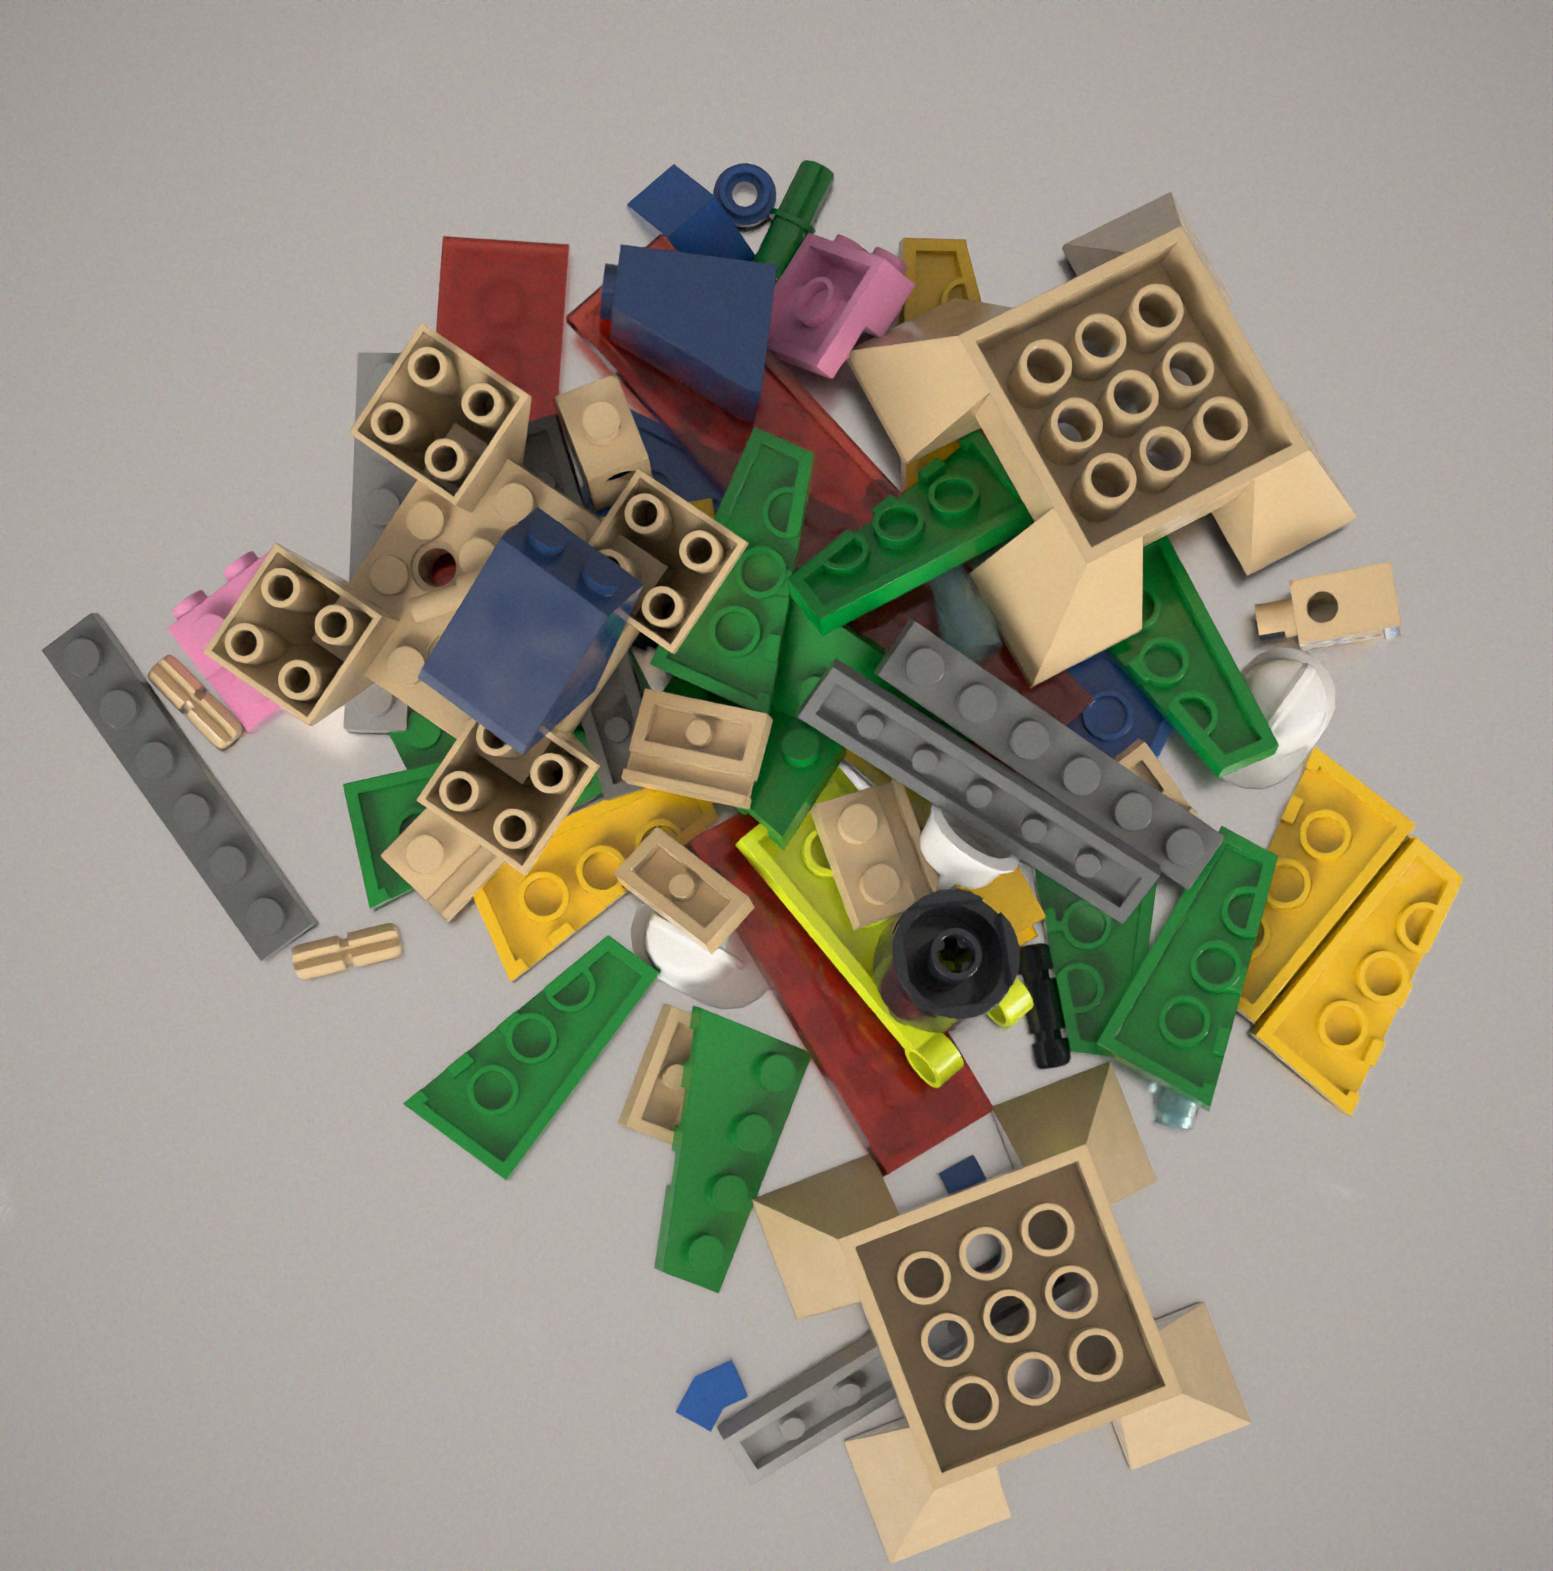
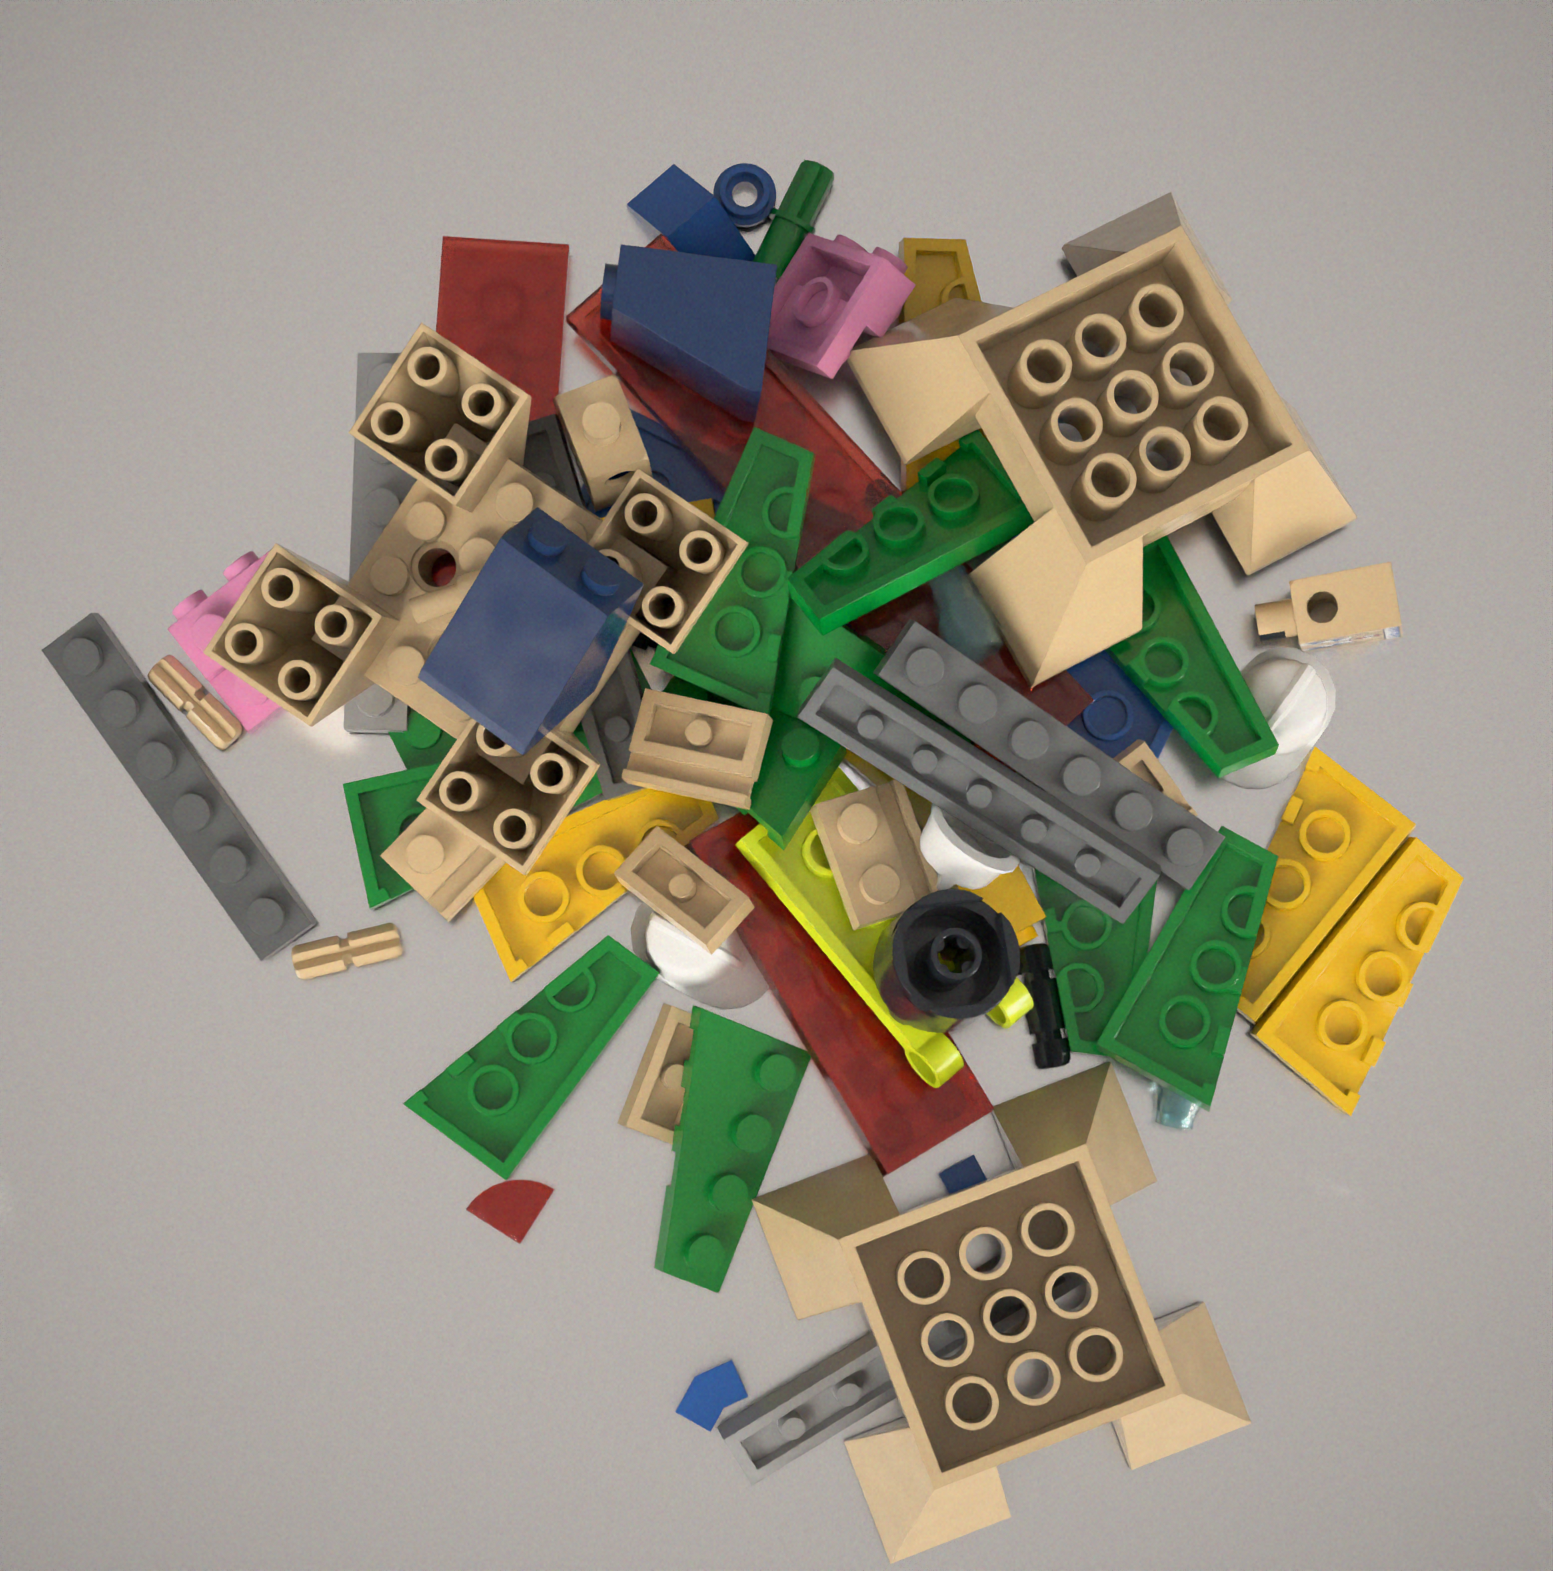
(512, 1206): none -> clear red tile

